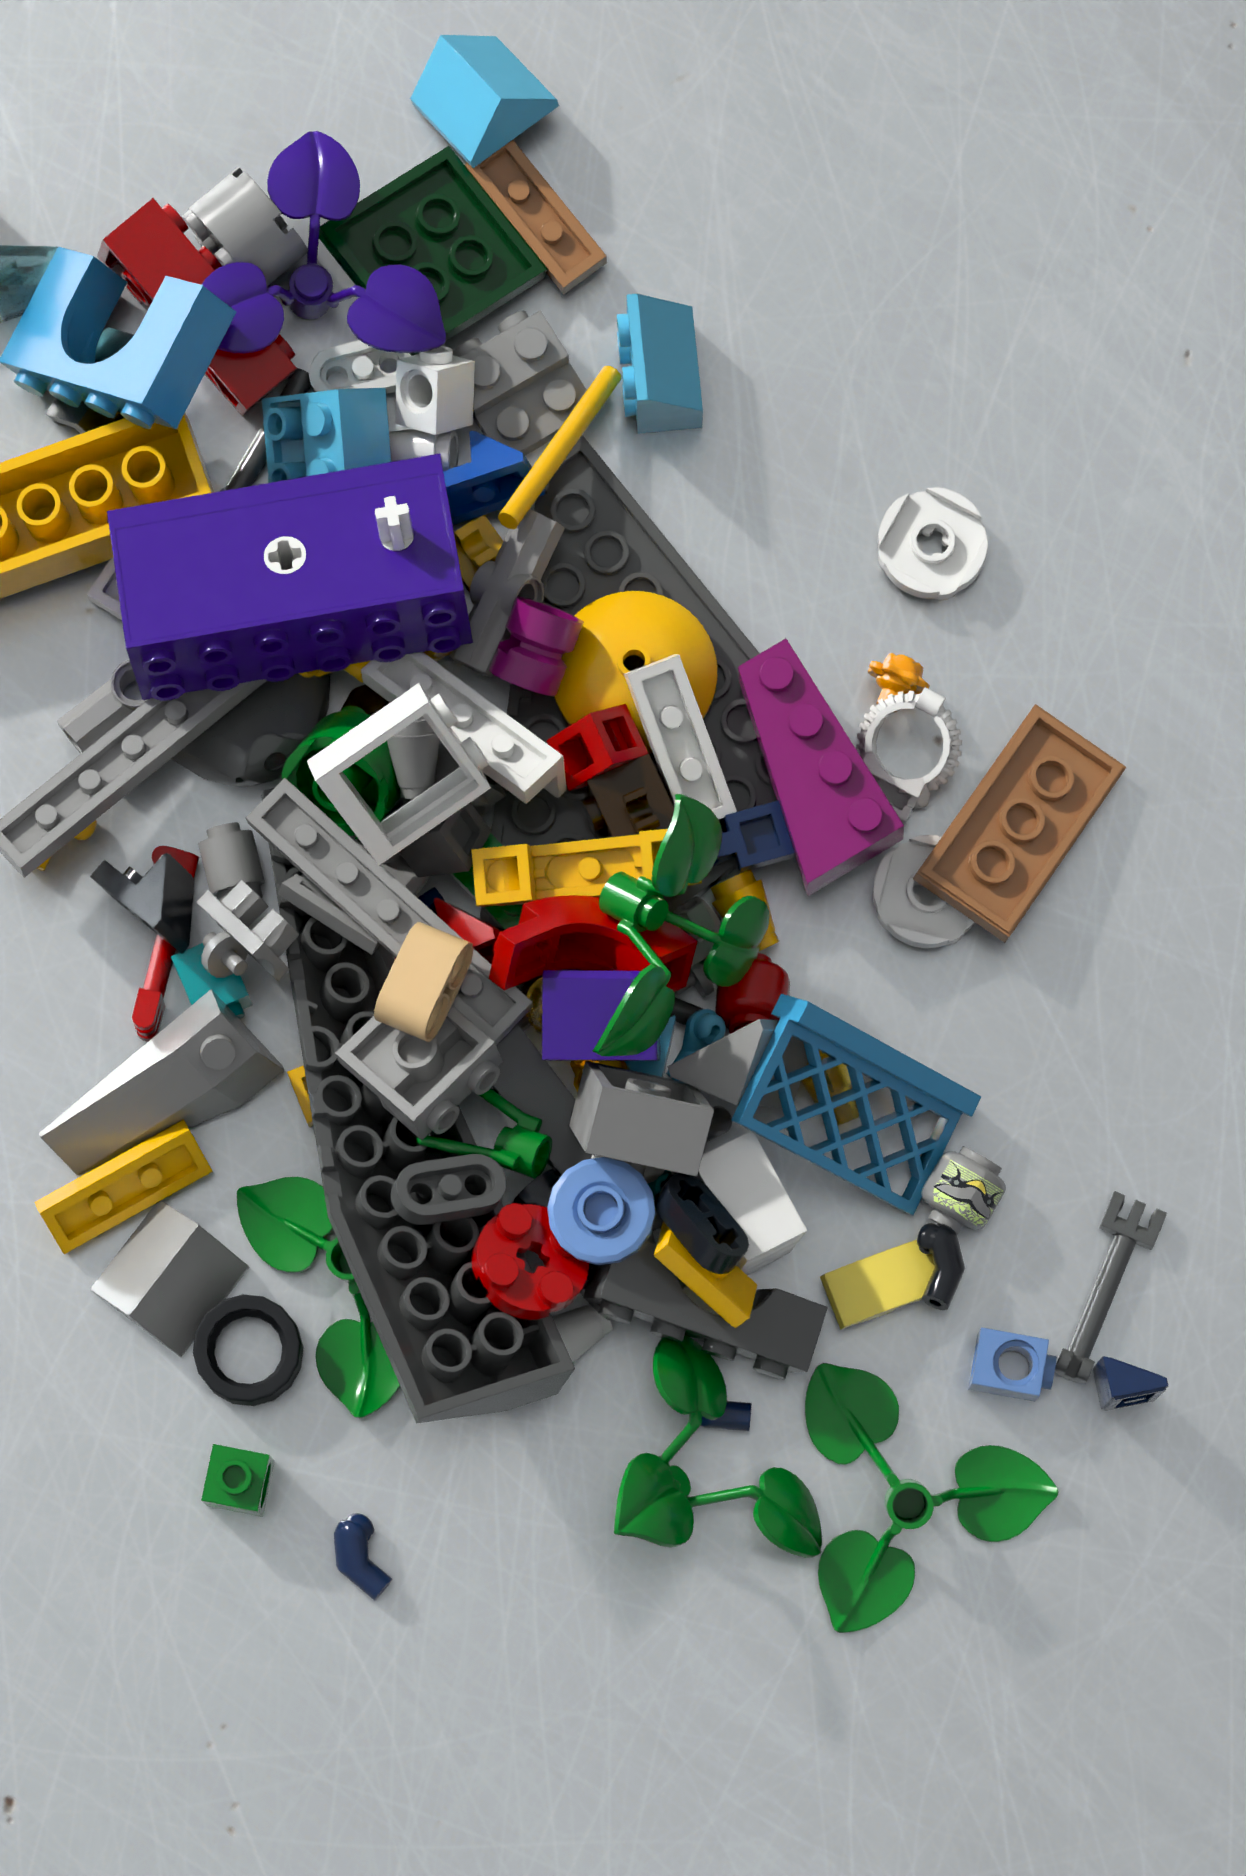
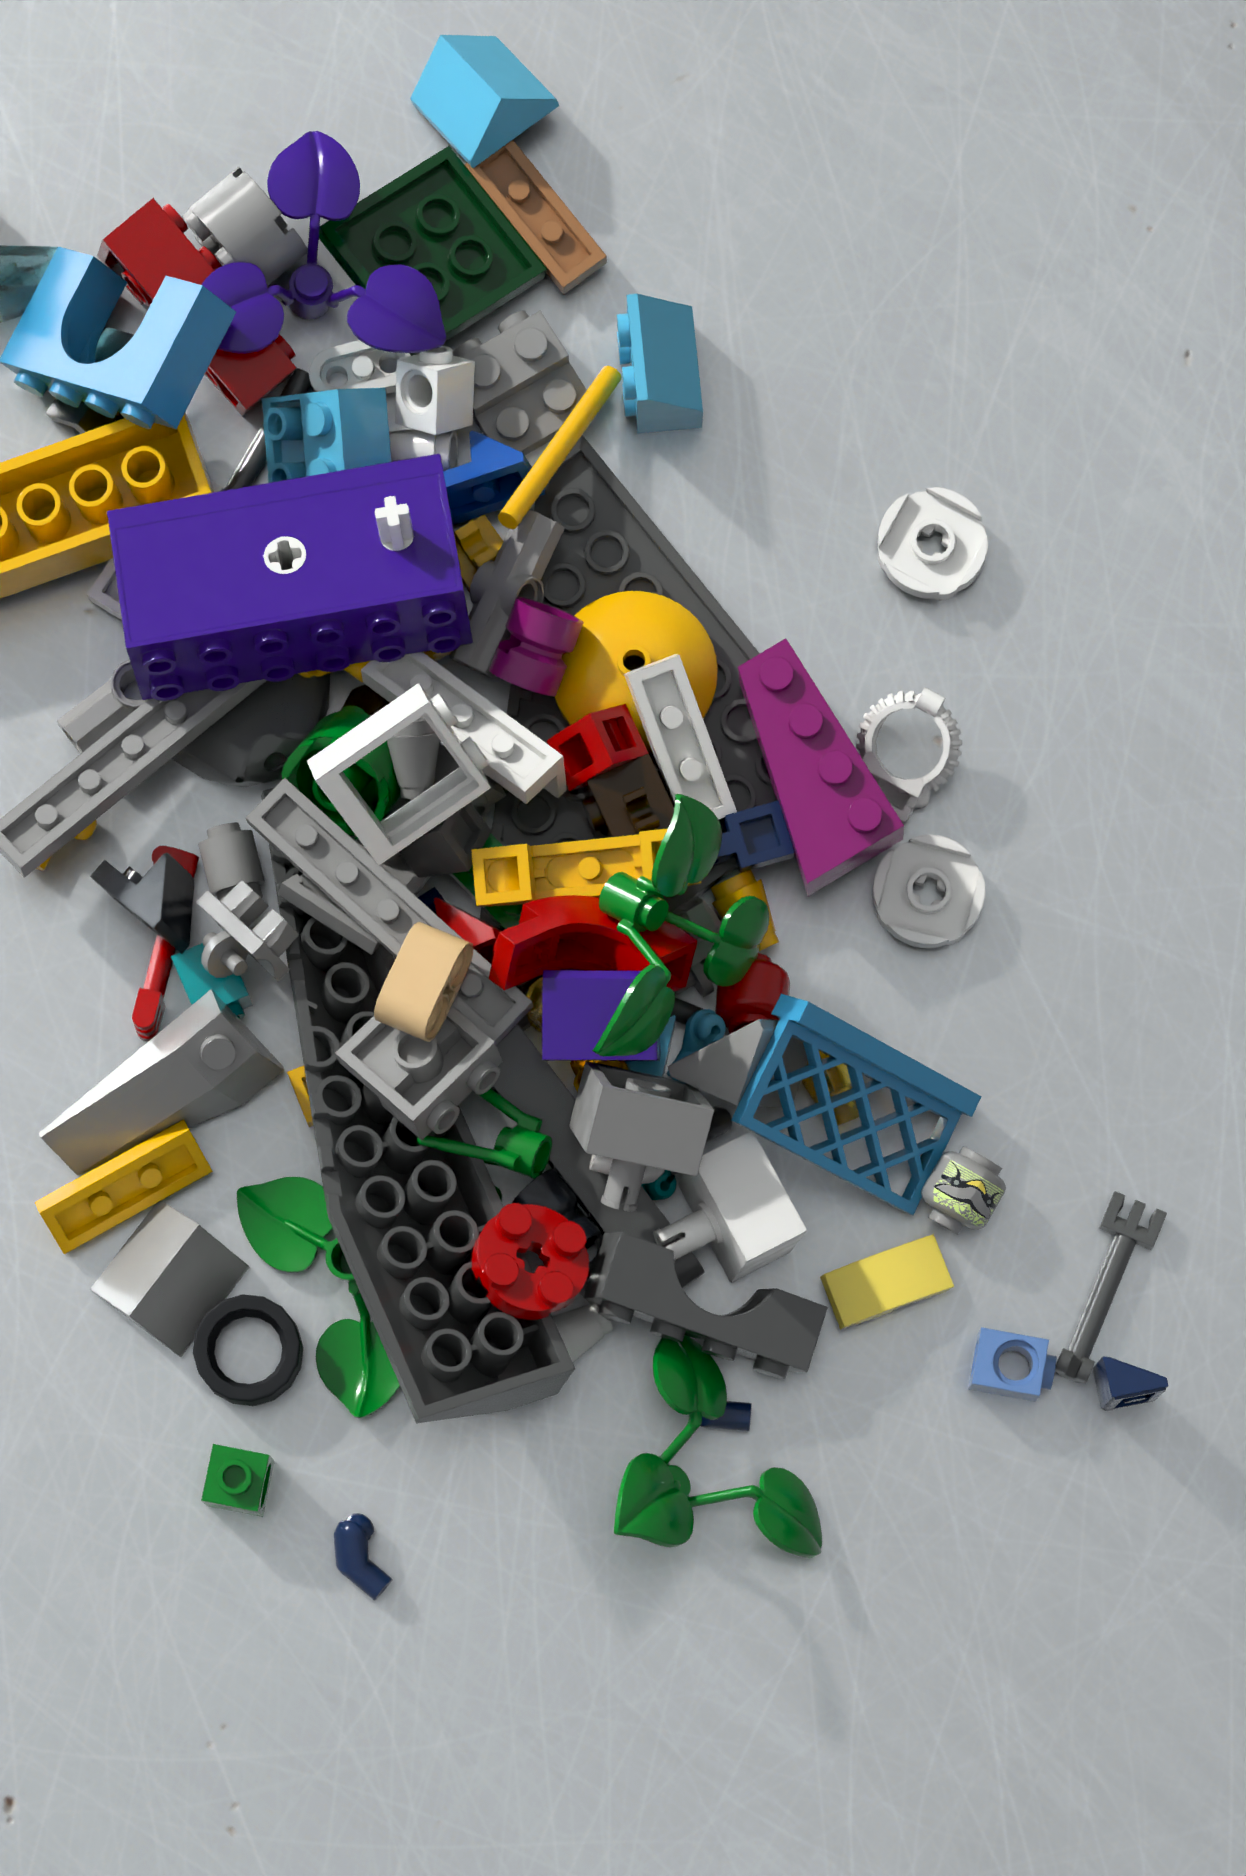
(444, 1188): dark grey plate -> none
(601, 1211): medium blue wheel -> none
(701, 1223): black beam -> none
(727, 1294): yellow plate -> none
(866, 1578): green plant -> none
(897, 675): light orange plant -> none
(948, 1263): black arm -> none
(1019, 823): medium nougat tile -> none

